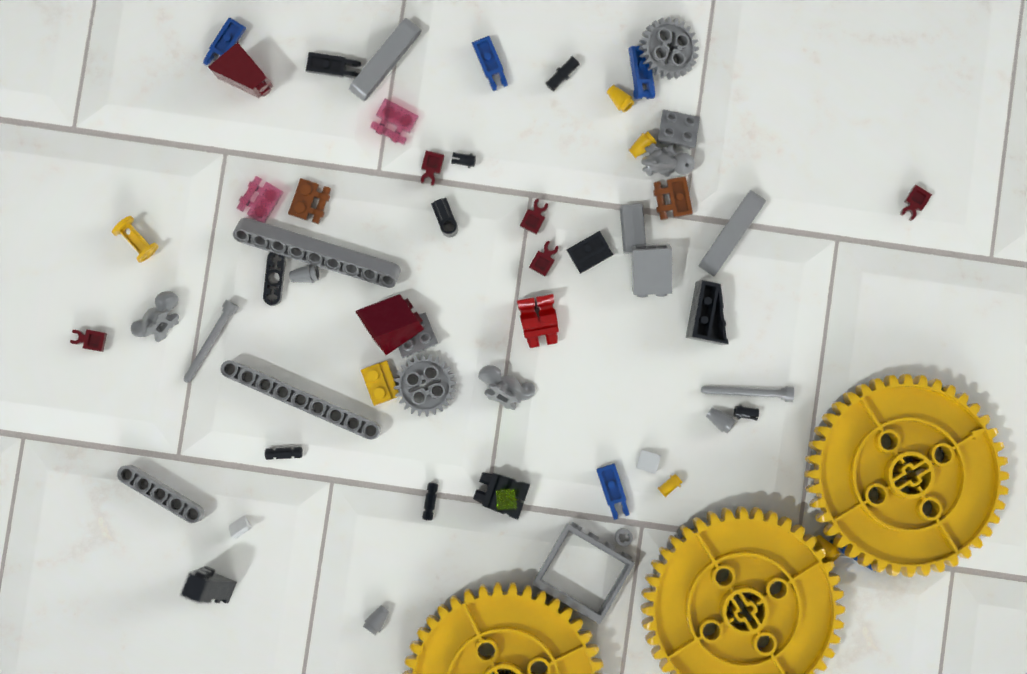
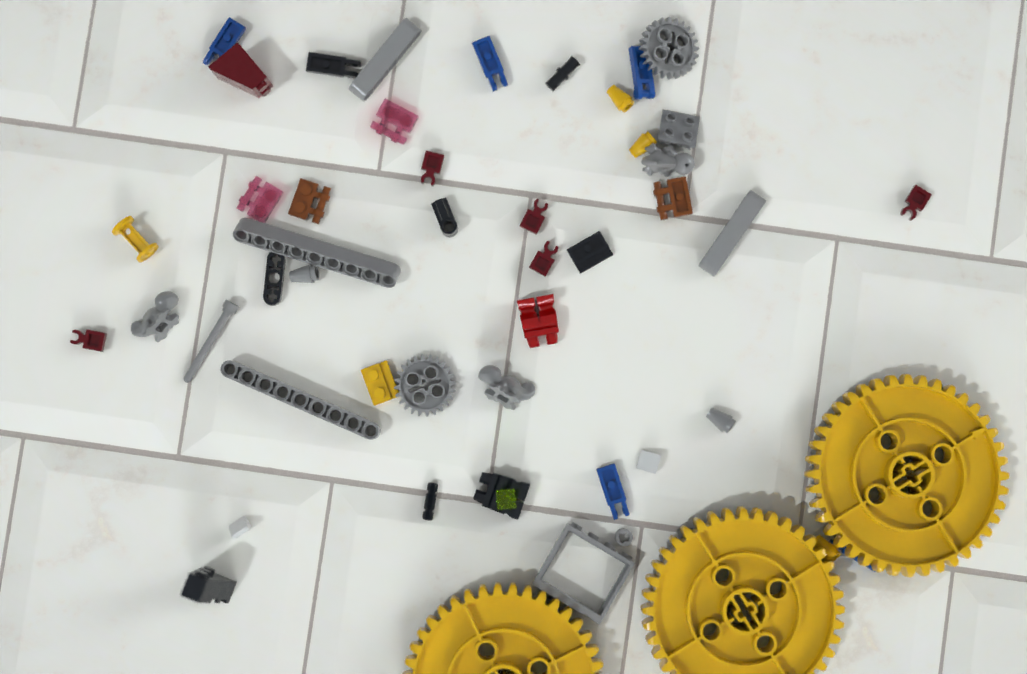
(151, 493): light grey beam -> none
(283, 453): black axle -> none
(376, 620): light grey cone -> none
(390, 322): dark red slope -> none
(420, 341): light grey hinge -> none
(465, 159): black pin -> none
(632, 226): light grey piece -> none
(651, 270): light grey brick -> none
(672, 483): yellow pin -> none
(706, 314): black wedge -> none
(745, 412): black pin -> none
(785, 393): light grey piece -> none

